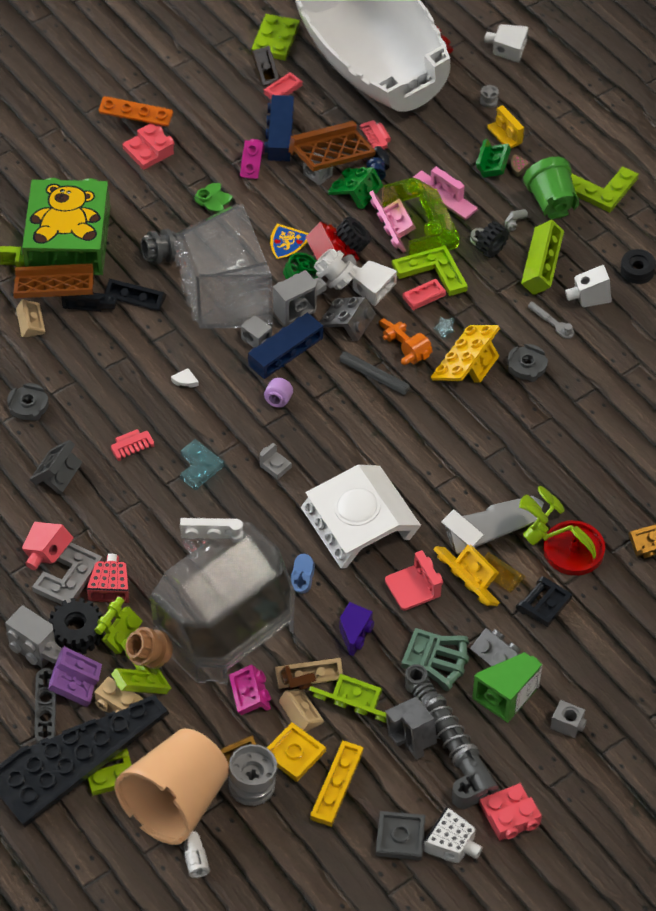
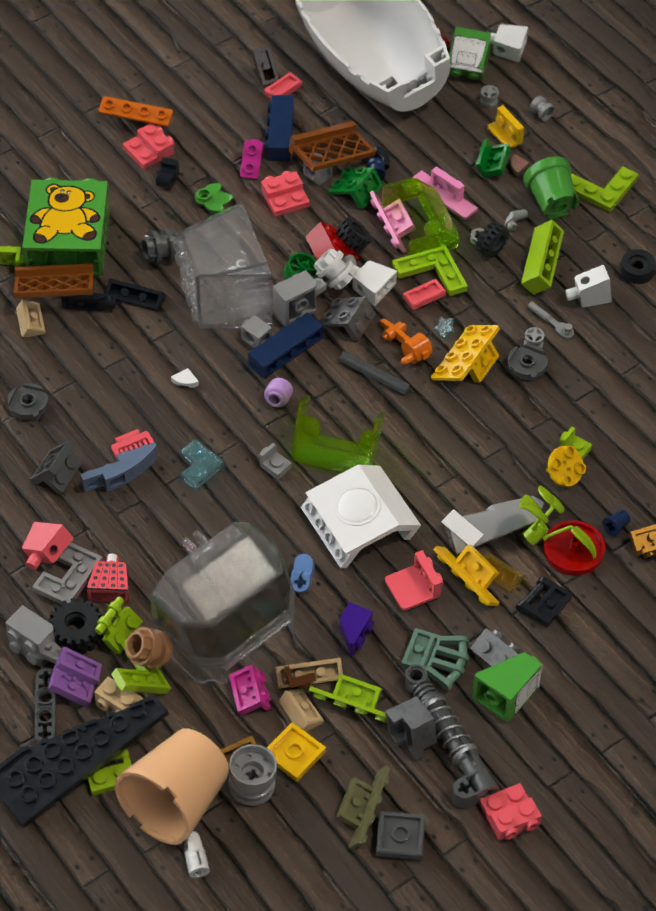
(127, 468): none -> sand blue slope
(168, 173): none -> black leg
(211, 528): white plate -> none
(278, 34): lime plate -> none
(284, 193): none -> coral plate
(286, 241): sticker -> none
(332, 452): none -> clear neon green windscreen
(336, 783): yellow plate -> none
(360, 803): none -> olive bracket
(376, 134): coral piece -> none
(452, 838): white torso -> none
(469, 53): none -> slope
(534, 336): none -> light grey wheel
(542, 108): none -> light grey wheel
(568, 711): light grey brick -> none
(569, 438): none -> lime bracket
(572, 462): none -> yellow plate
(614, 523): none -> dark blue bush

